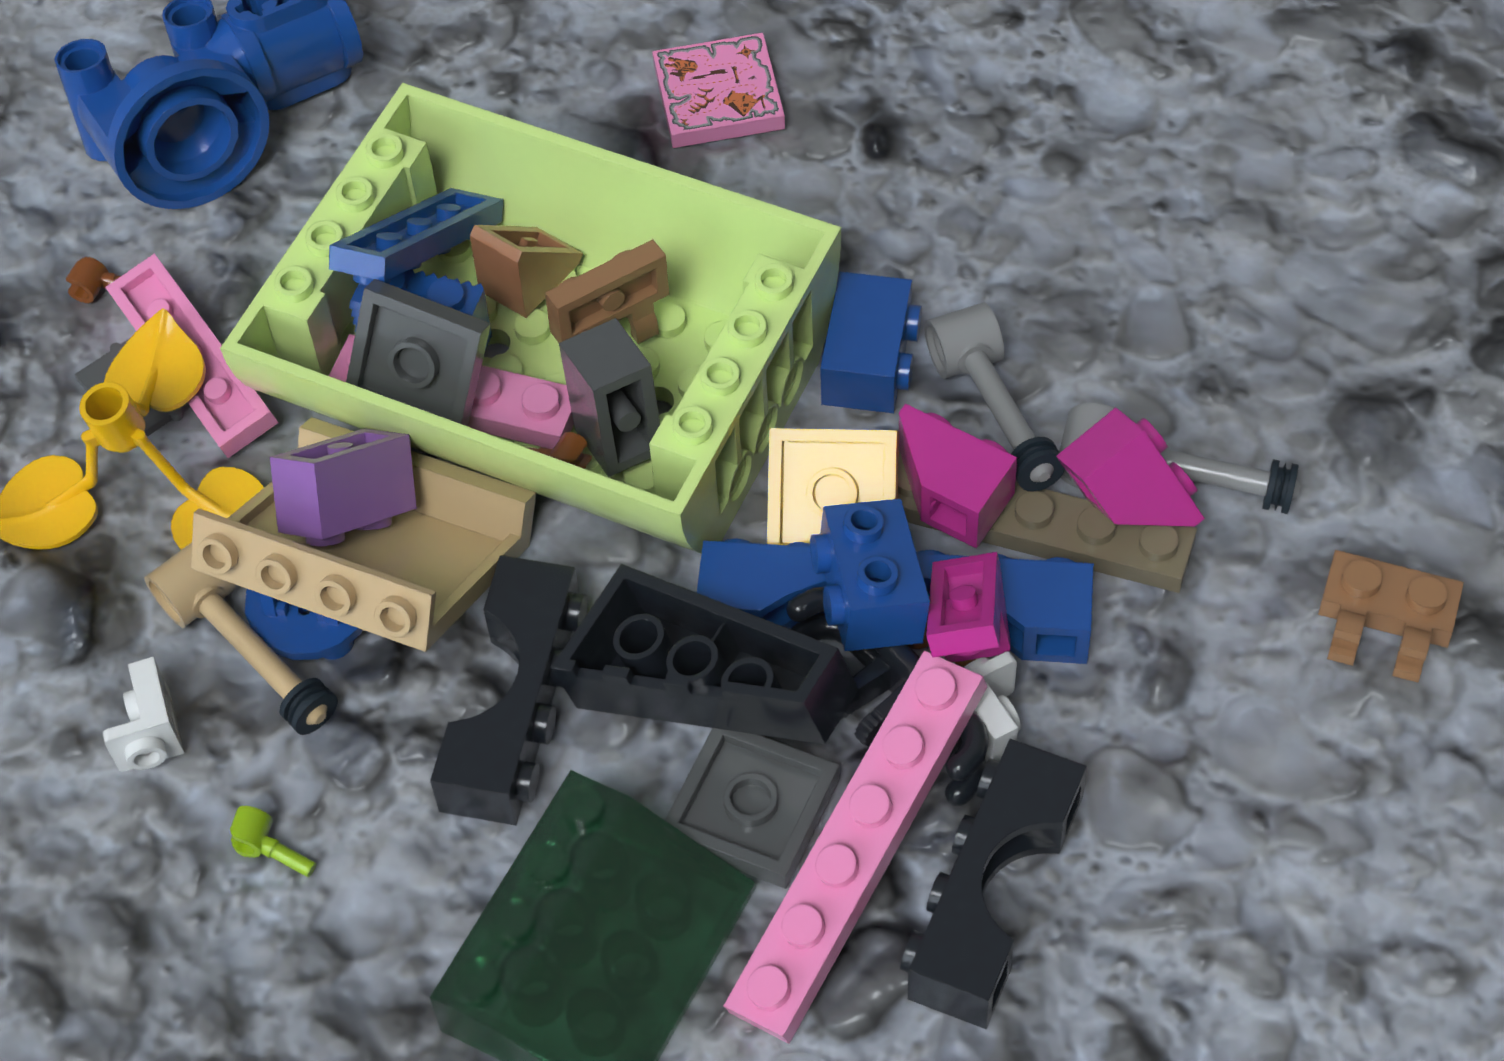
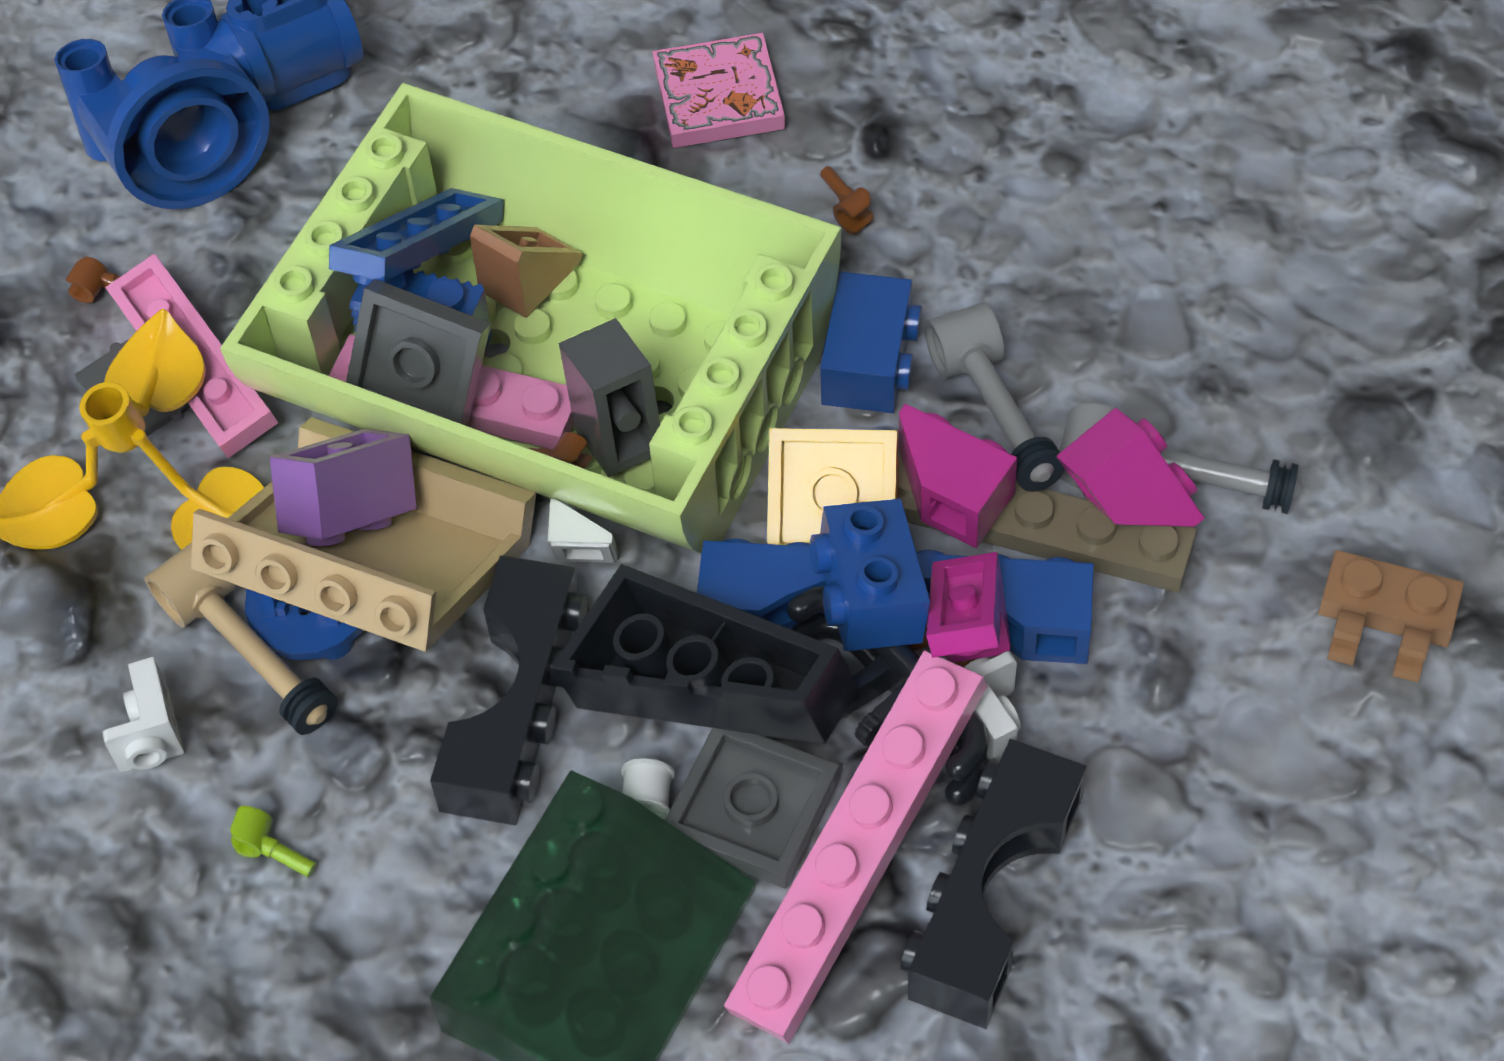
(578, 538): none -> white slope
(613, 290): medium nougat plate -> none
(648, 783): none -> white axle
(852, 209): none -> dark orange hand

